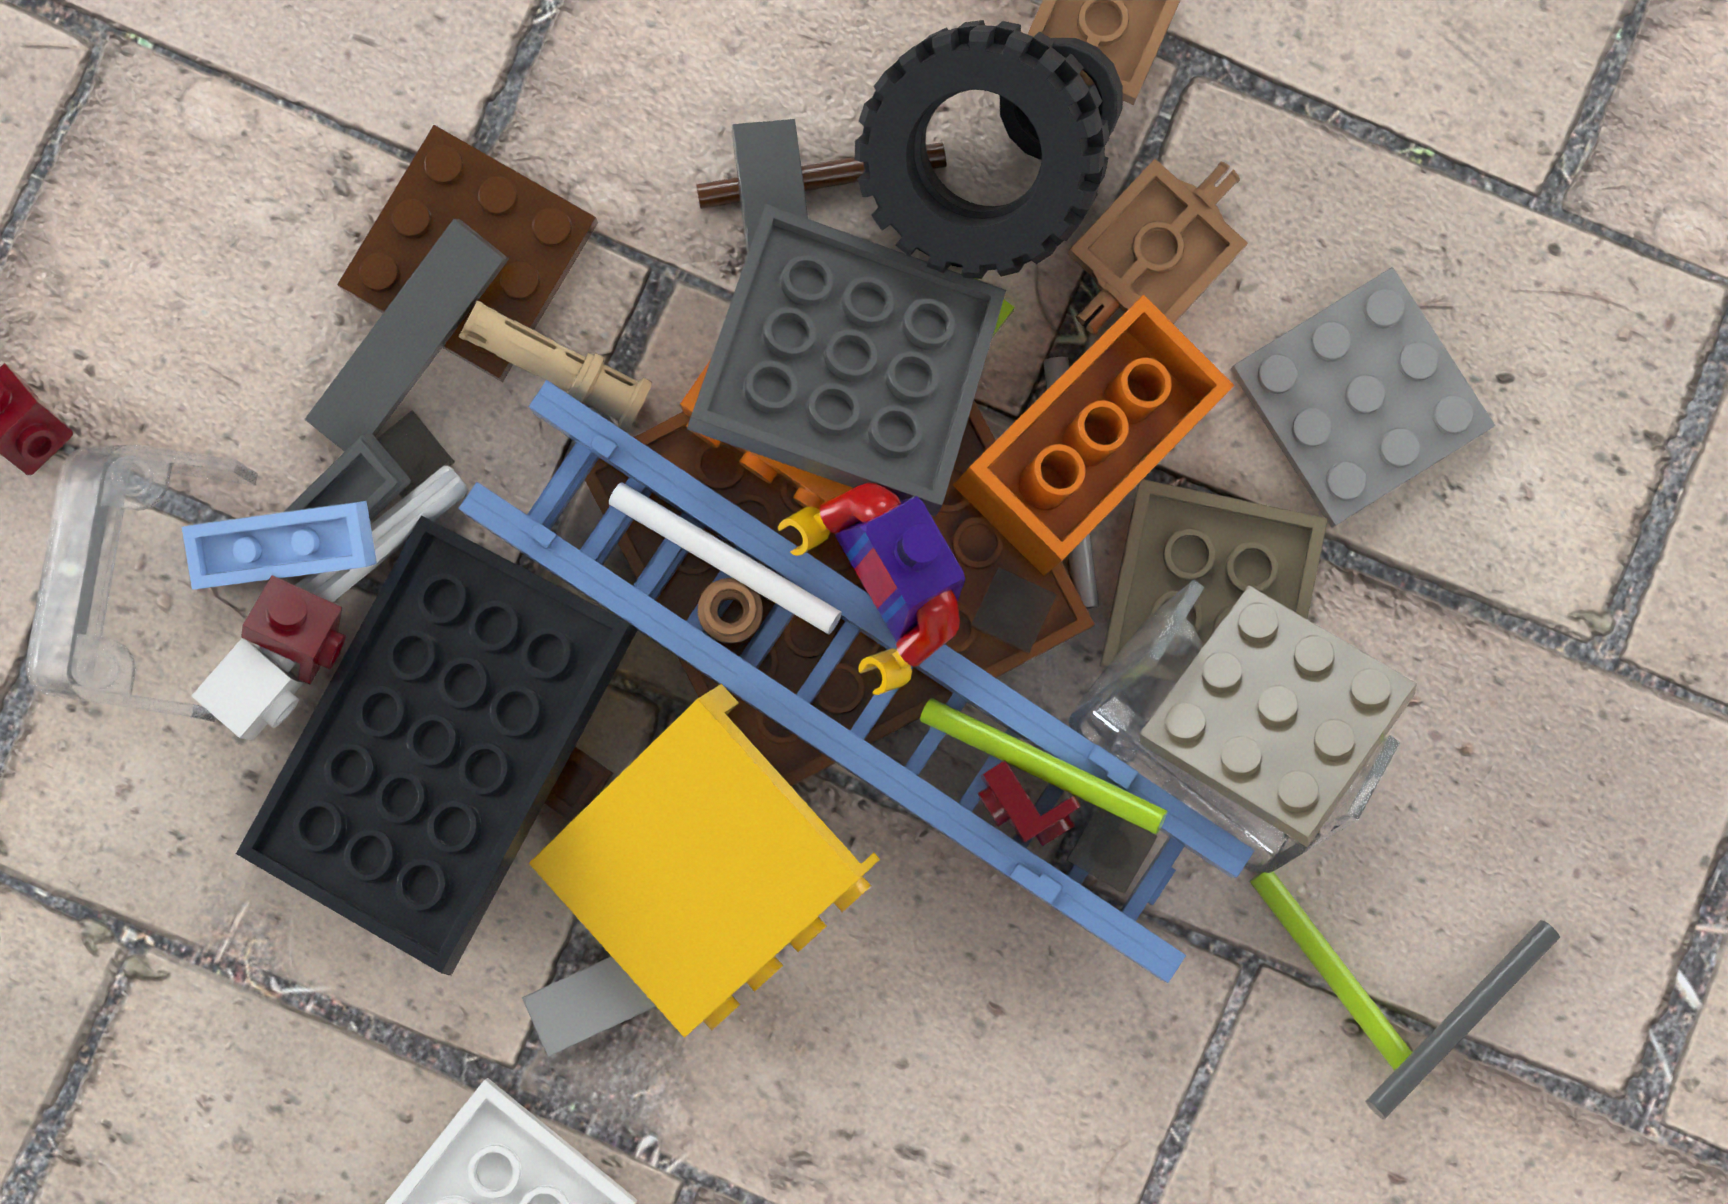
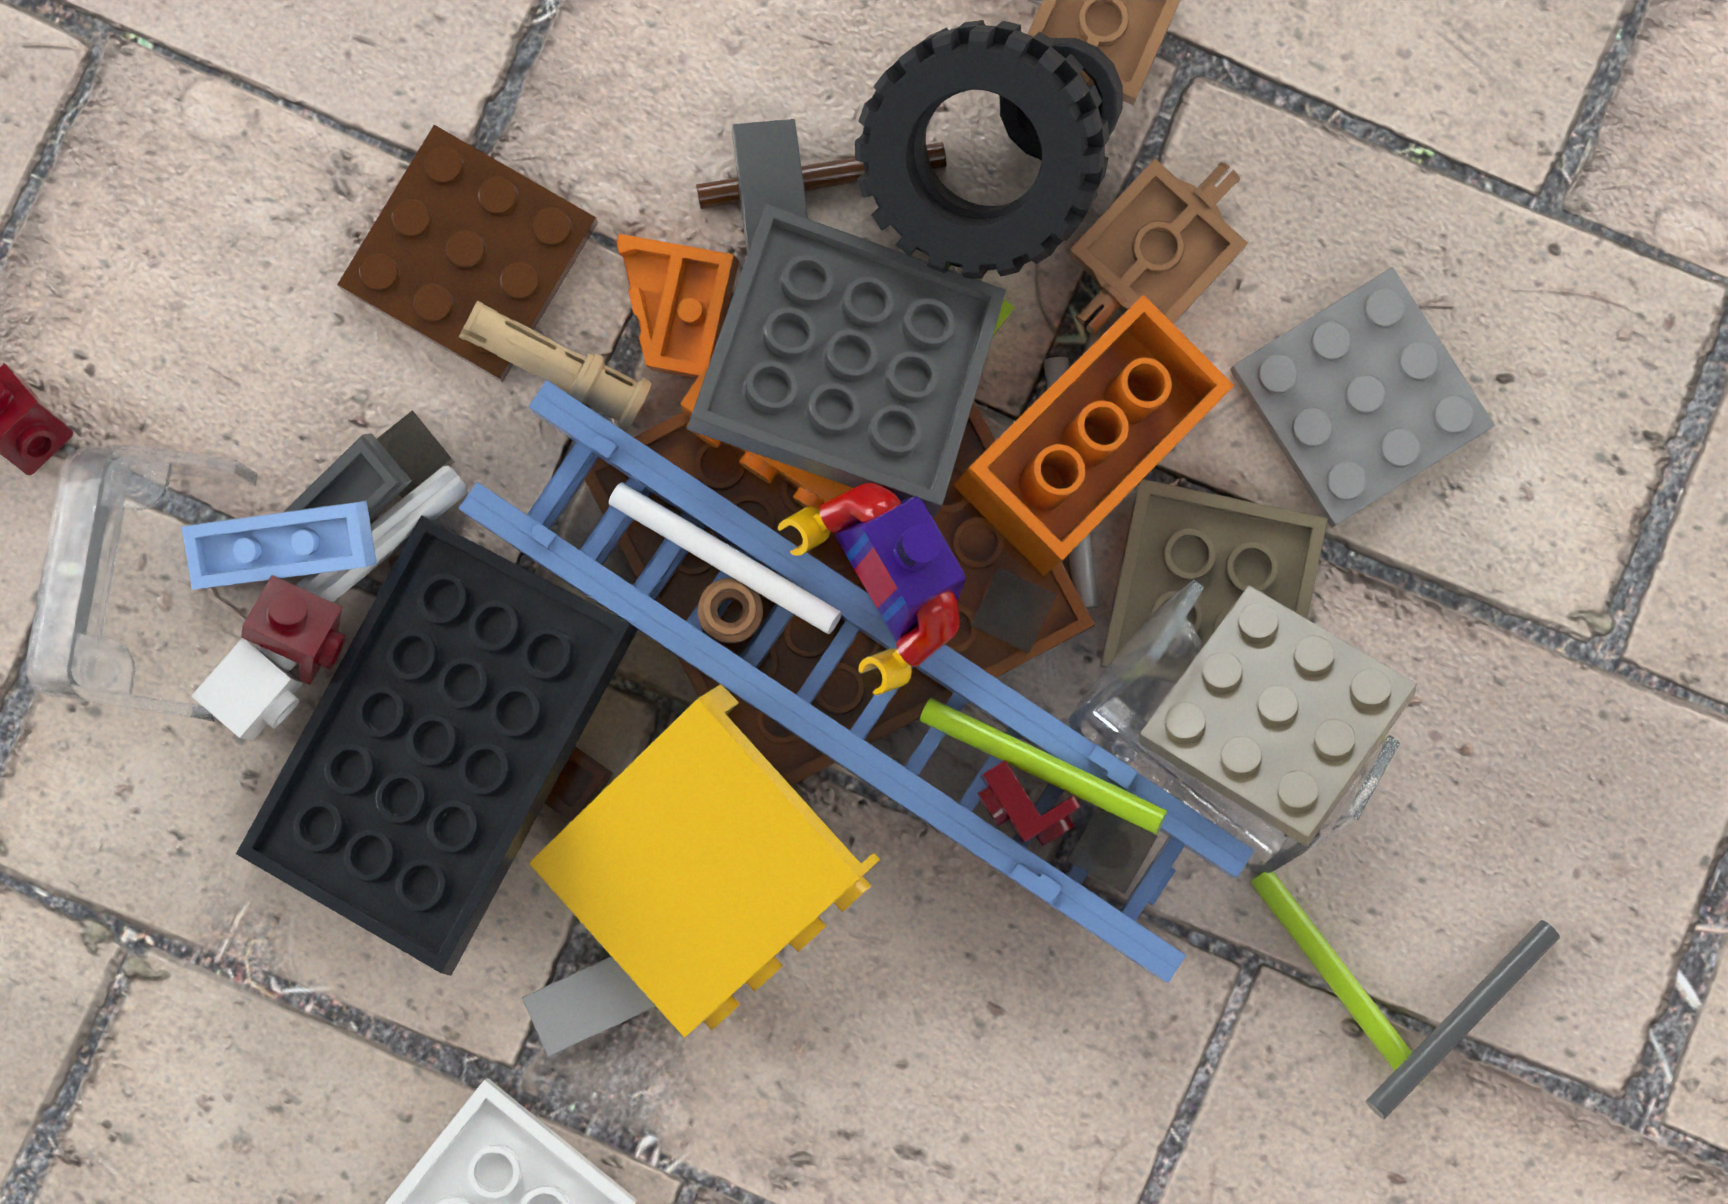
(407, 336): dark grey tile -> none
(678, 301): none -> orange wing

